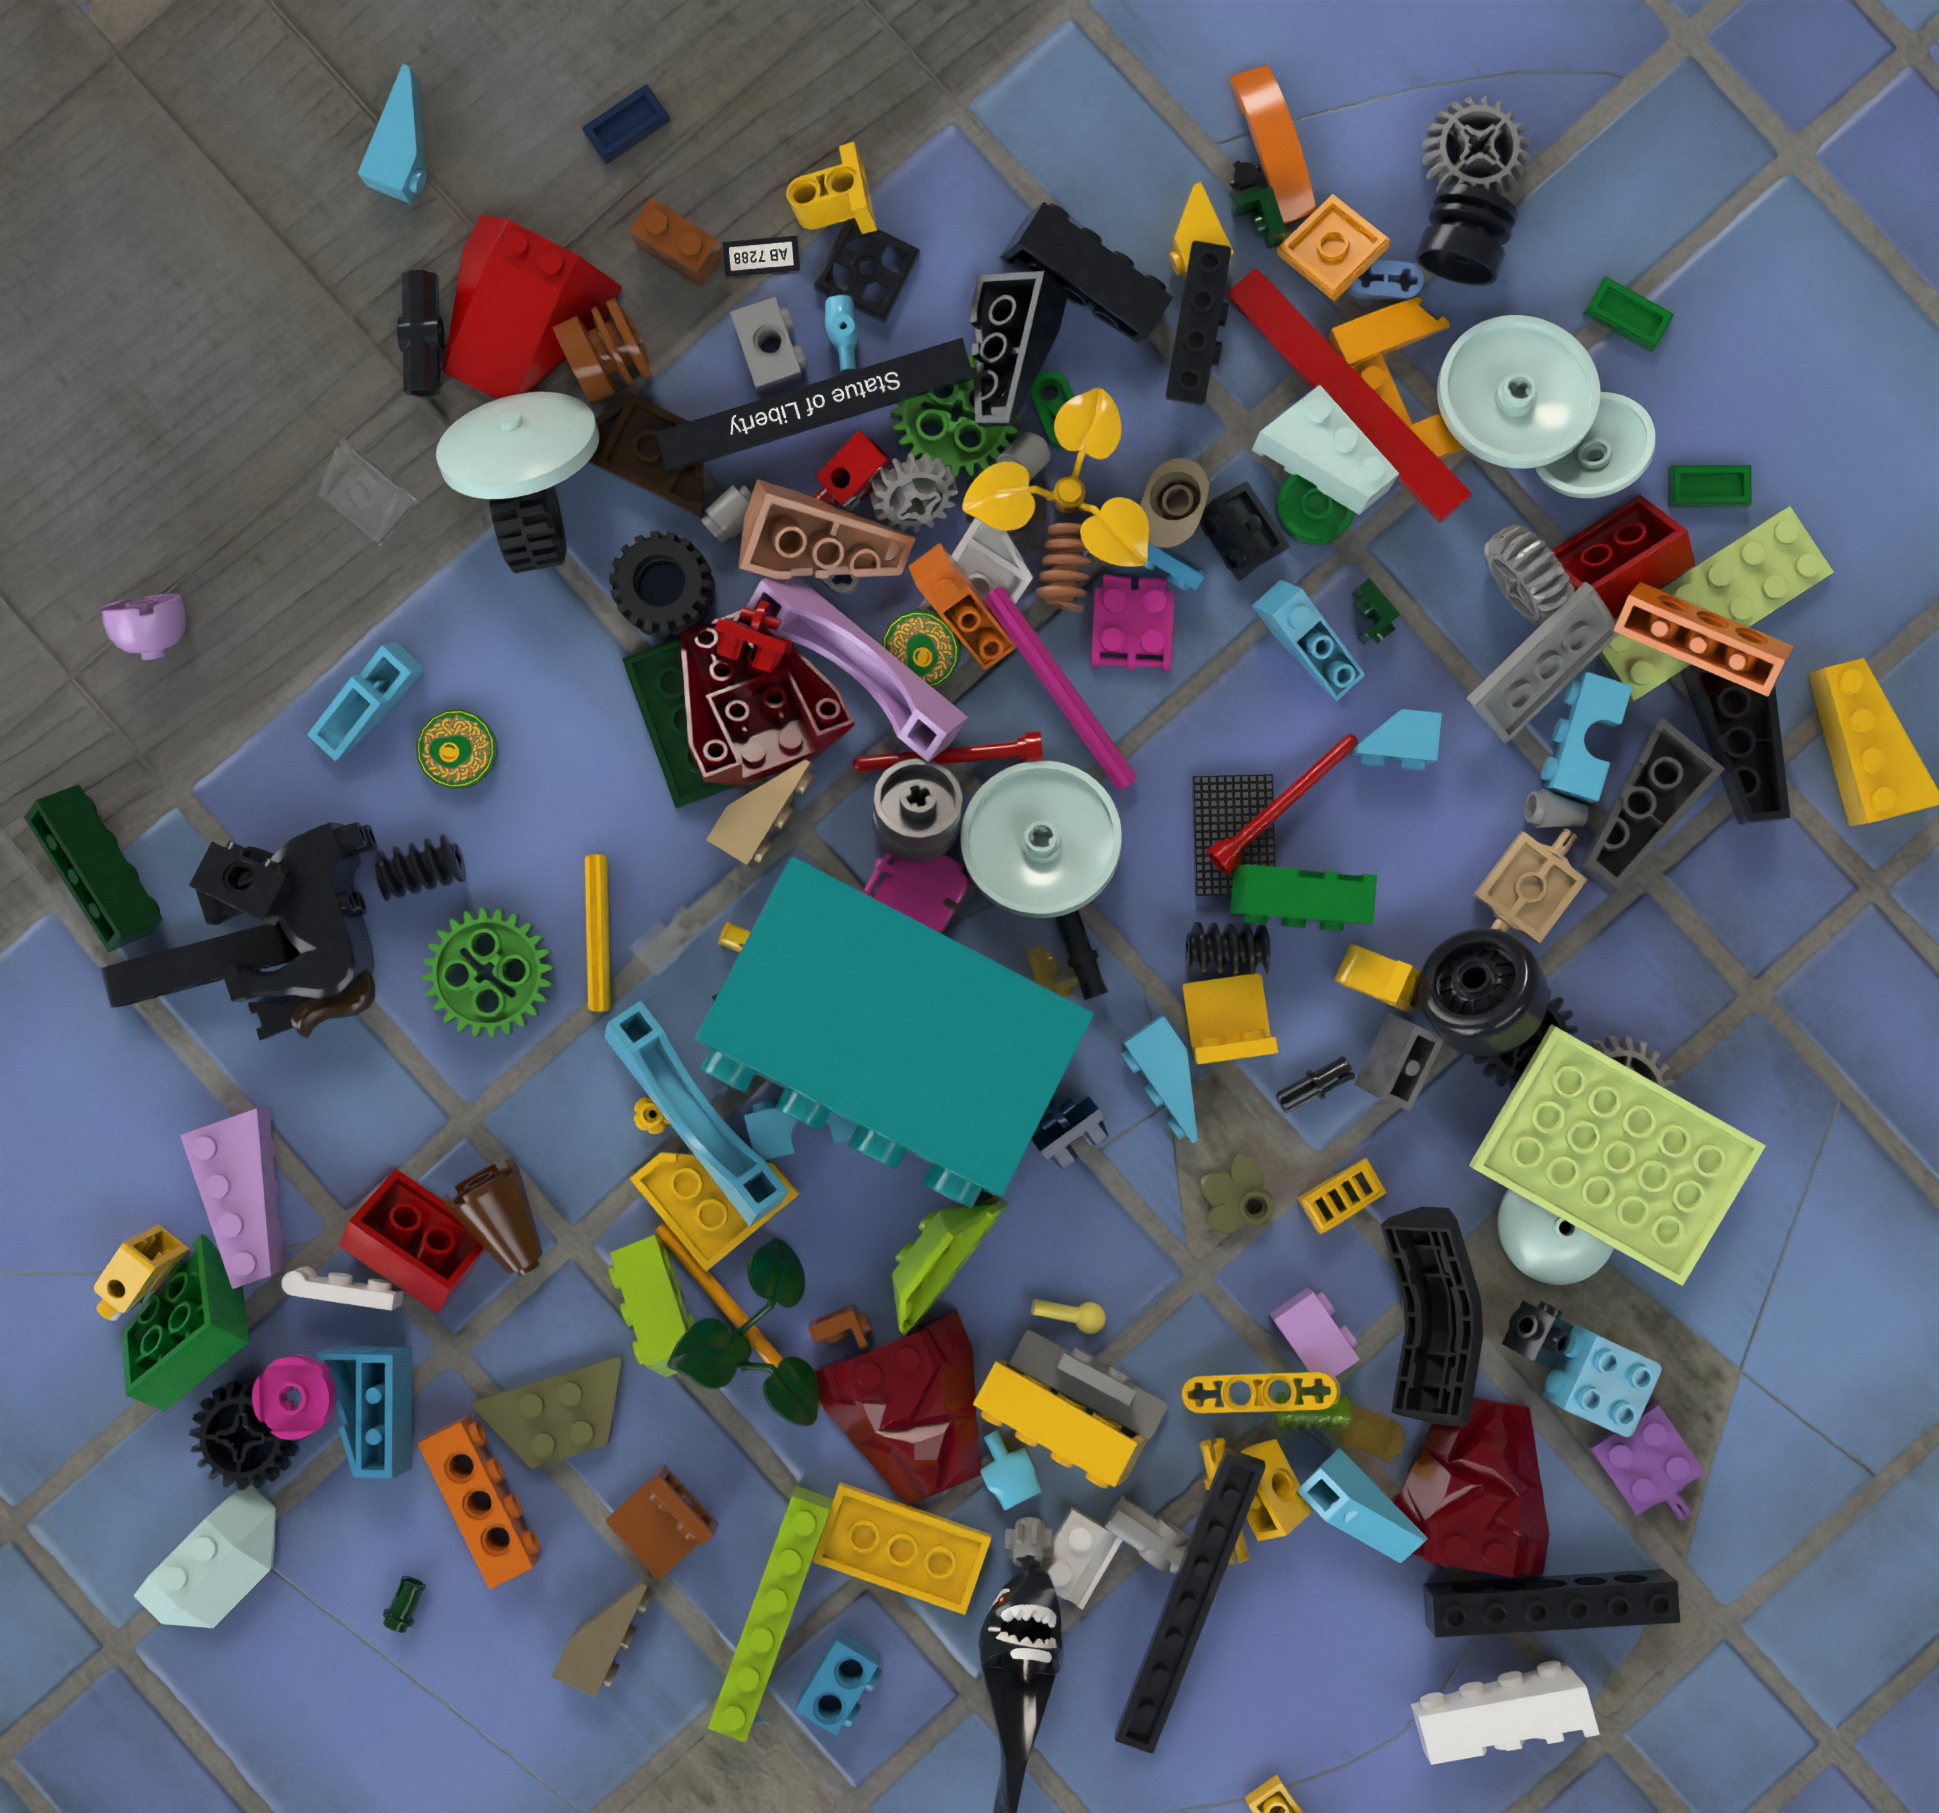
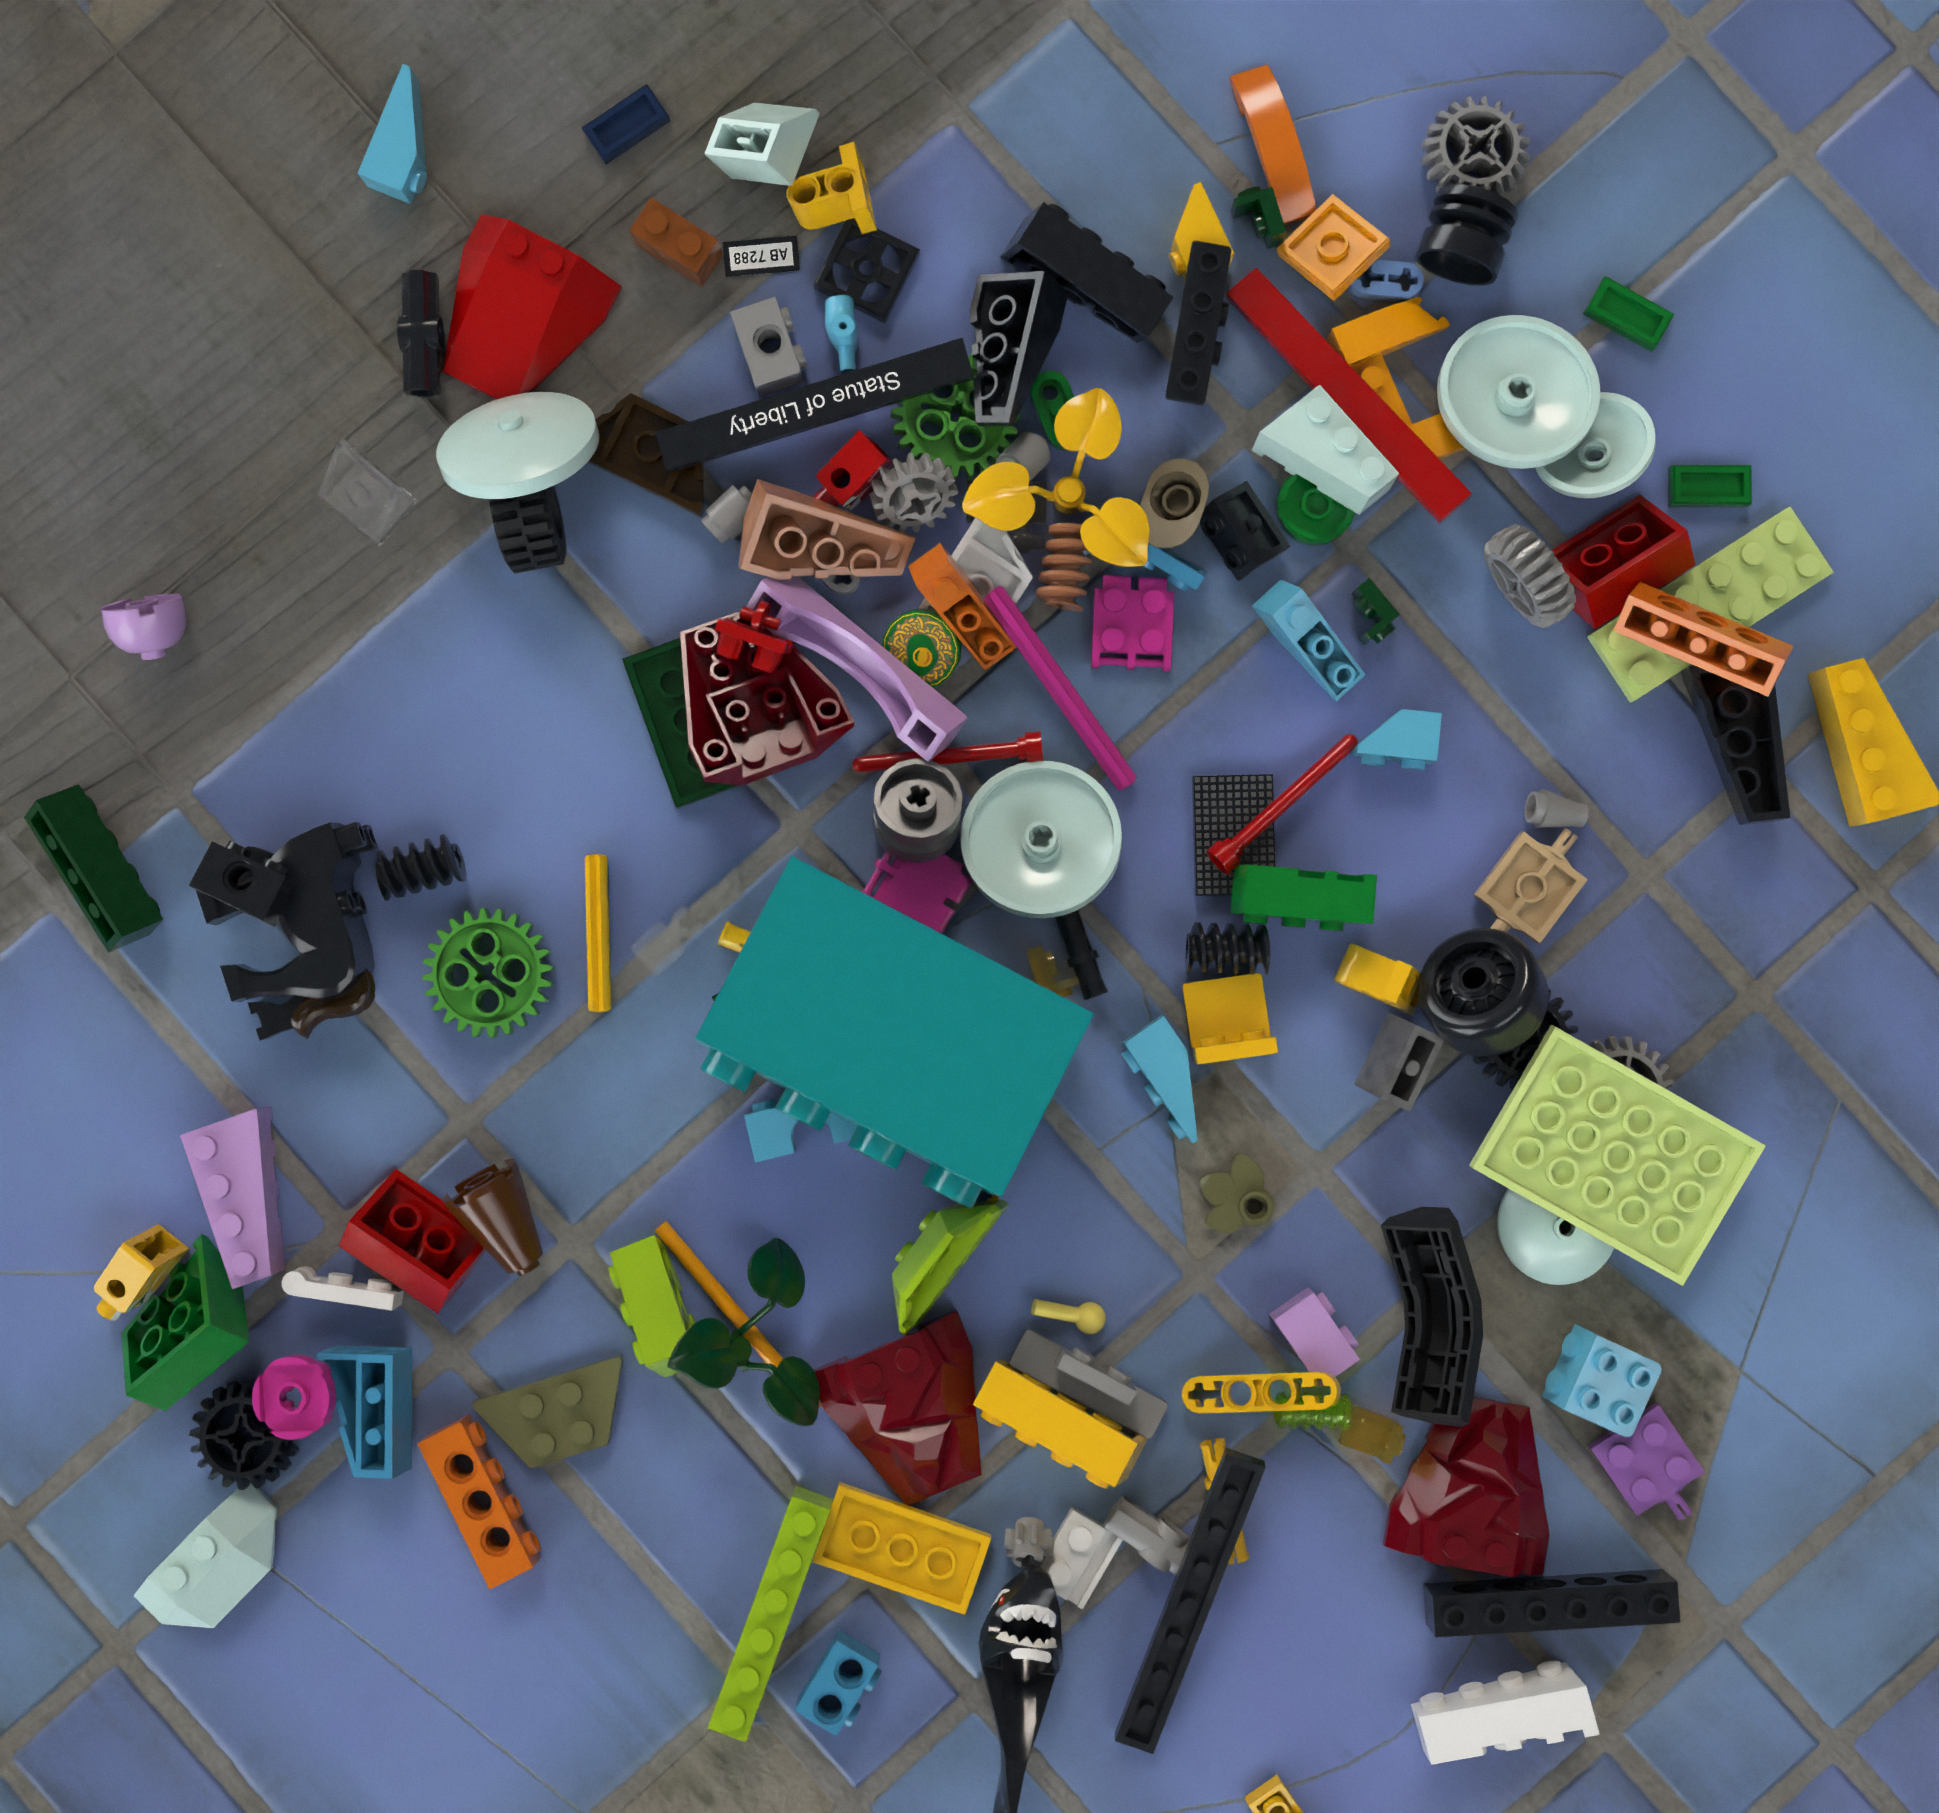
(195, 964): black beam -> none
(365, 700): medium azure slope -> none
(400, 1613): dark green pin -> none
(456, 749): tile -> none
(595, 1643): dark tan slope -> none
(603, 351): dark orange wheel -> none
(639, 561): black tyre -> none
(644, 1121): yellow plate -> none
(662, 1522): dark orange bracket -> none
(697, 1207): yellow plate -> none
(728, 1160): medium azure arch -> none
(751, 819): tan slope -> none
(762, 142): none -> light aqua slope
(834, 1326): dark orange bracket -> none
(1011, 1474): medium azure piece -> none
(1065, 1126): dark blue hips -> none
(1244, 175): black piece -> none
(1277, 1504): yellow brick -> none
(1315, 1084): black axle -> none
(1323, 1224): yellow slope -> none
(1359, 1508): medium azure slope -> none
(1538, 1333): black brick -> none
(1544, 663): light grey tile -> none
(1572, 768): medium azure arch -> none
(1655, 795): dark grey wedge -> none

